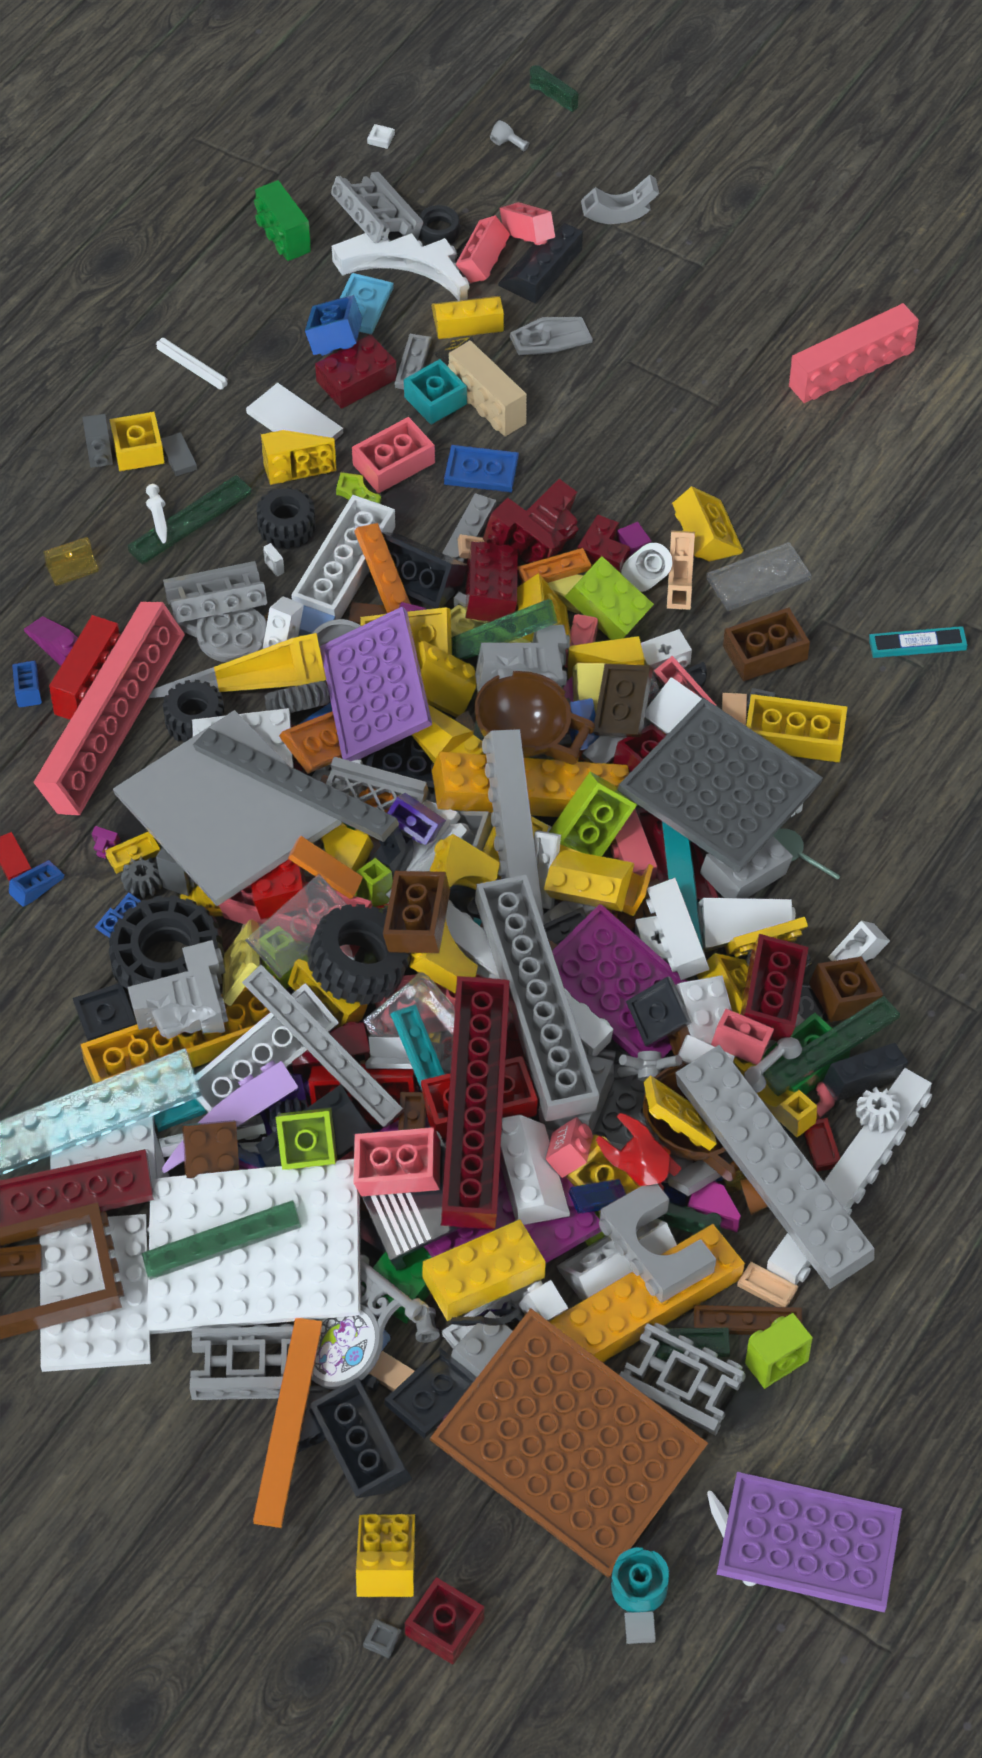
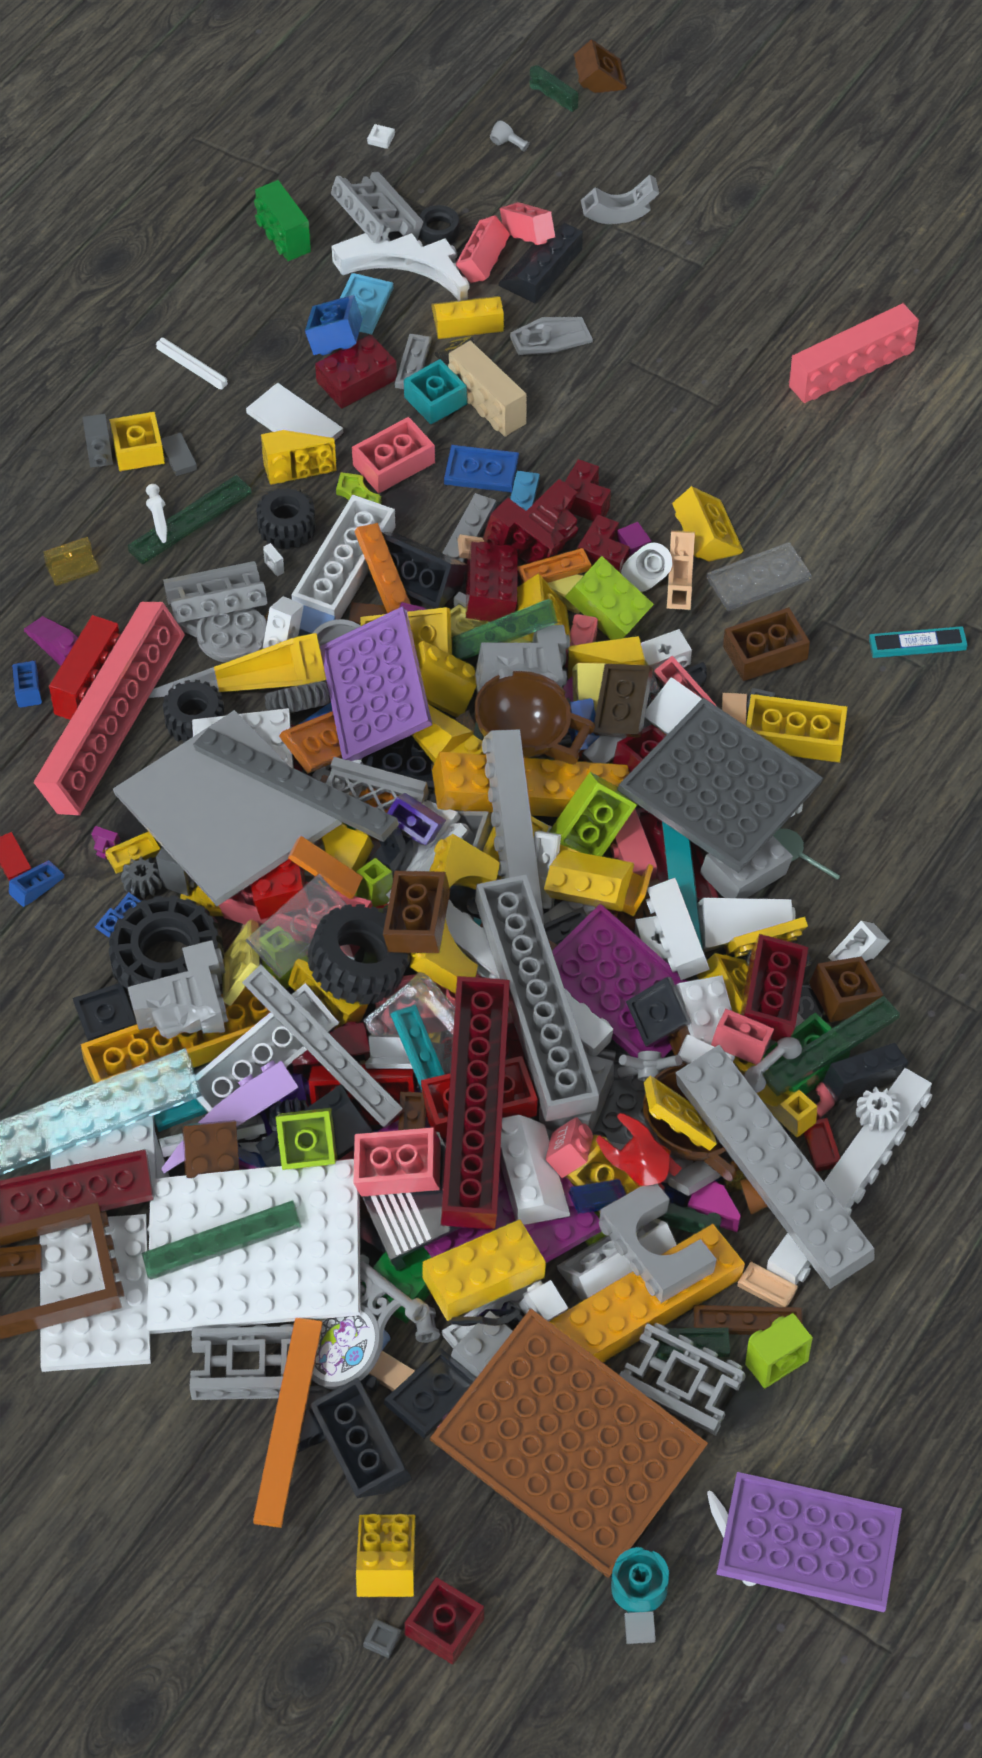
(525, 489): none -> dark azure plate
(590, 497): none -> dark red brick
(599, 69): none -> reddish brown slope

